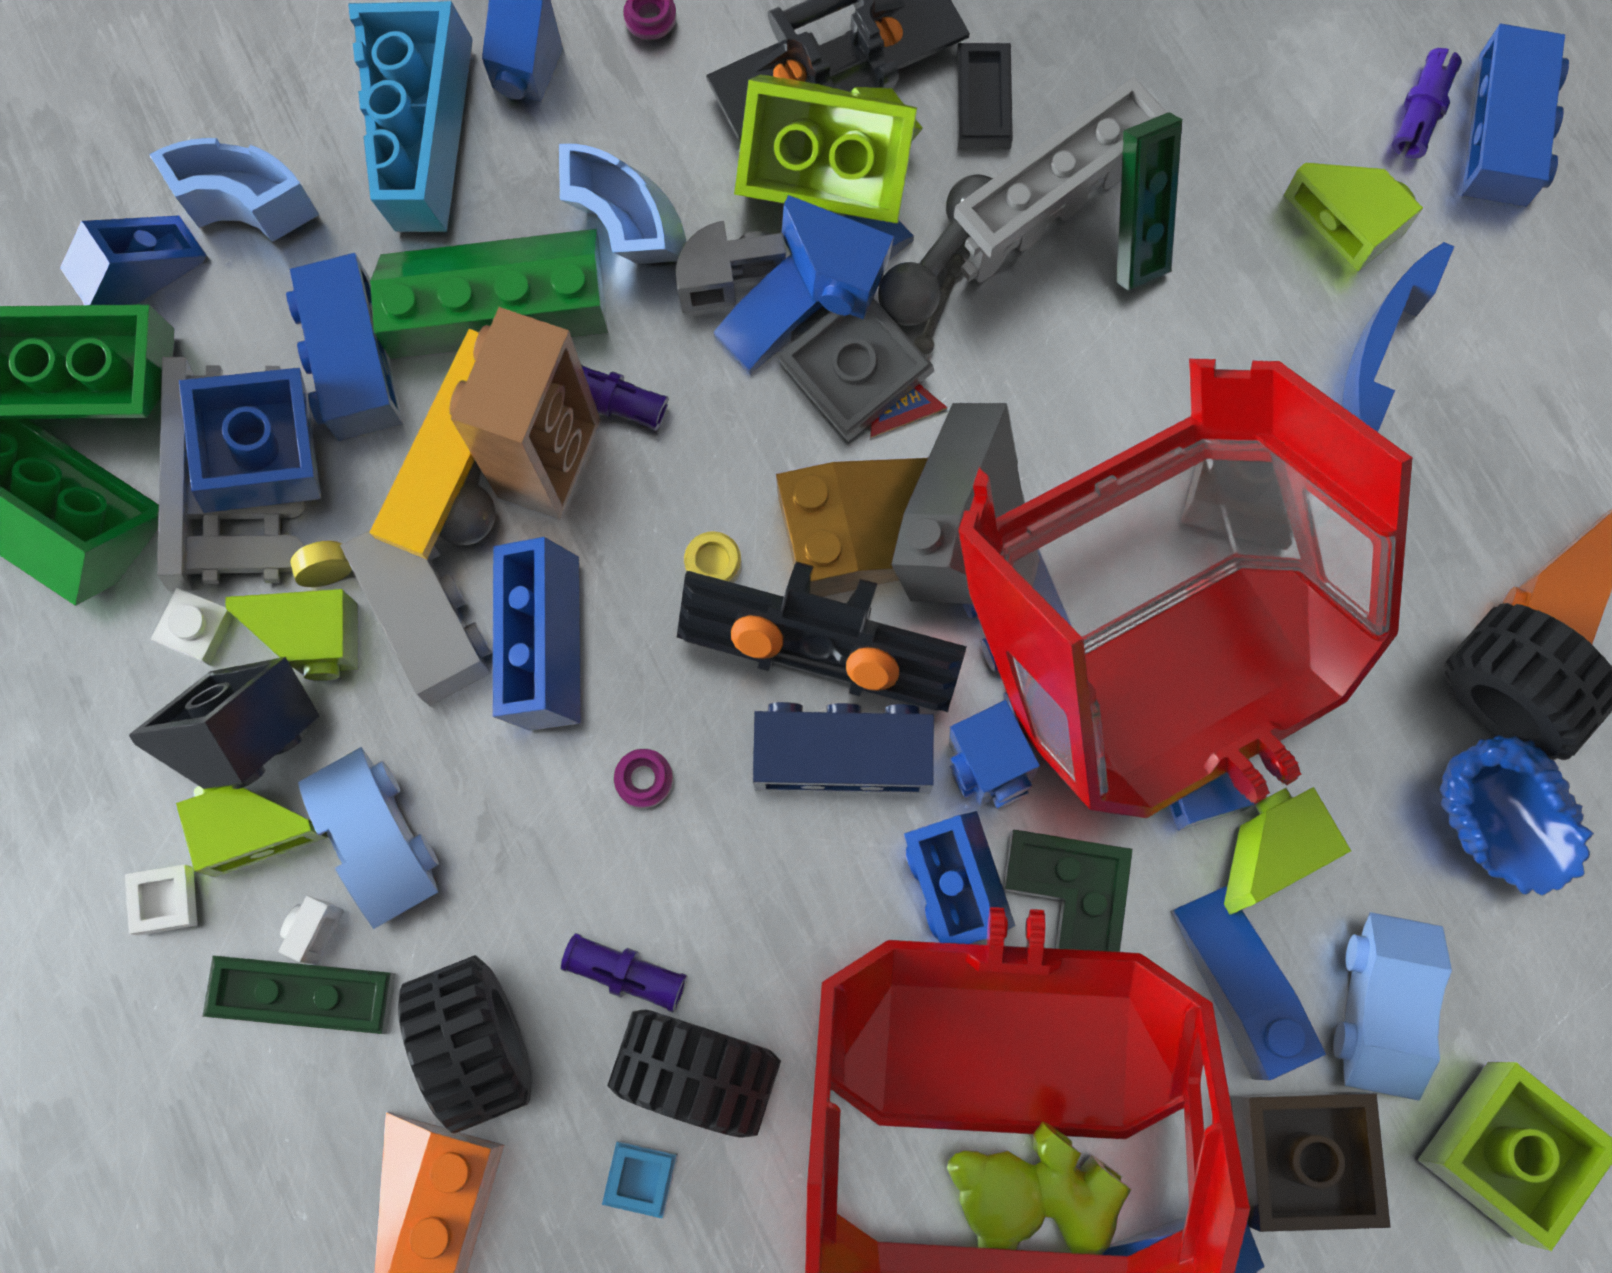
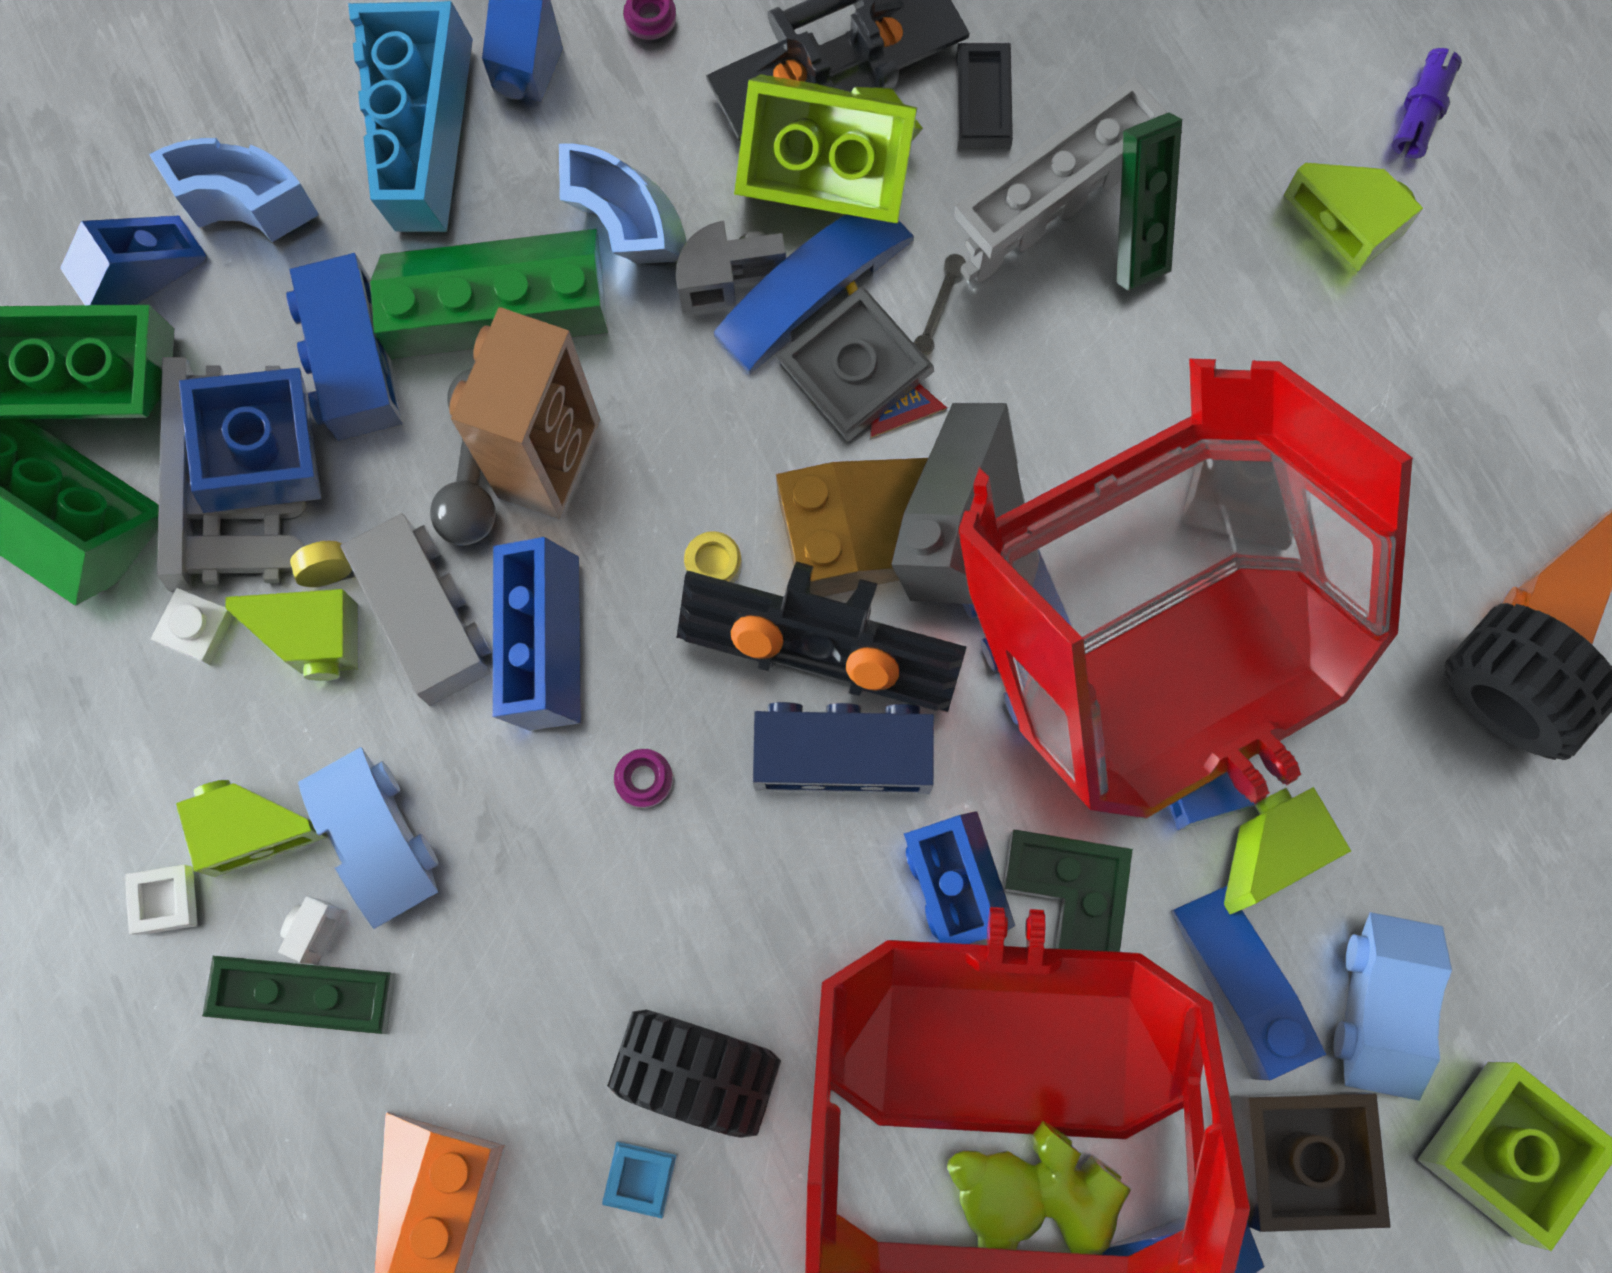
(230, 724): black slope -> none
(431, 471): yellow tile -> none
(464, 1044): black tyre -> none
(623, 972): dark purple pin -> none
(625, 399): dark purple pin -> none
(835, 256): blue slope -> none
(911, 289): dark grey piece -> none
(992, 757): blue brick -> none
(1410, 295): blue slope -> none
(1515, 115): blue brick -> none
(1516, 814): blue piece -> none

